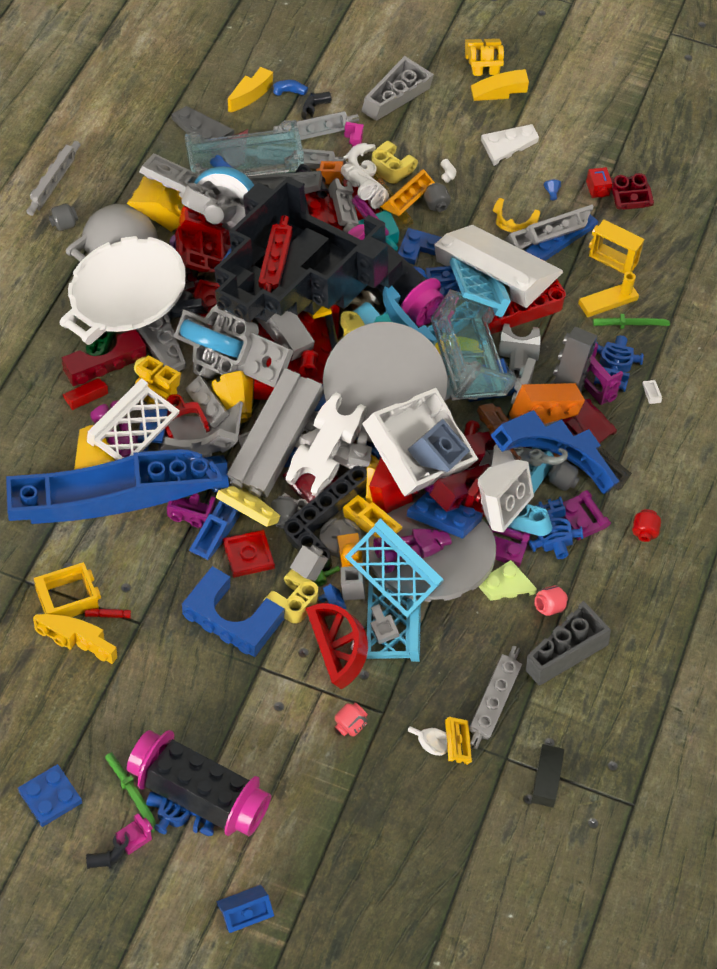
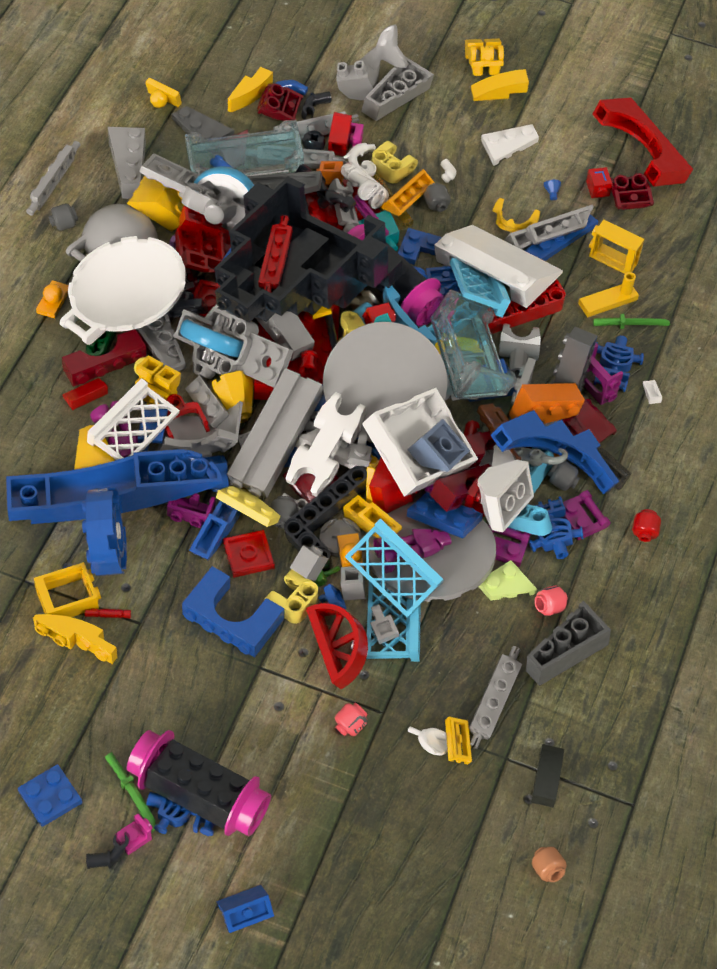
(52, 299): none -> light orange tile
(105, 532): none -> blue piece
(128, 155): none -> light grey wedge
(162, 94): none -> yellow tile
(279, 102): none -> dark red slope
(313, 140): none -> black piece
(332, 197): none -> black piece
(340, 134): none -> red slope
(359, 79): none -> light grey hips
(372, 312): none -> red brick
(549, 864): none -> nougat head
(667, 164): none -> red arch

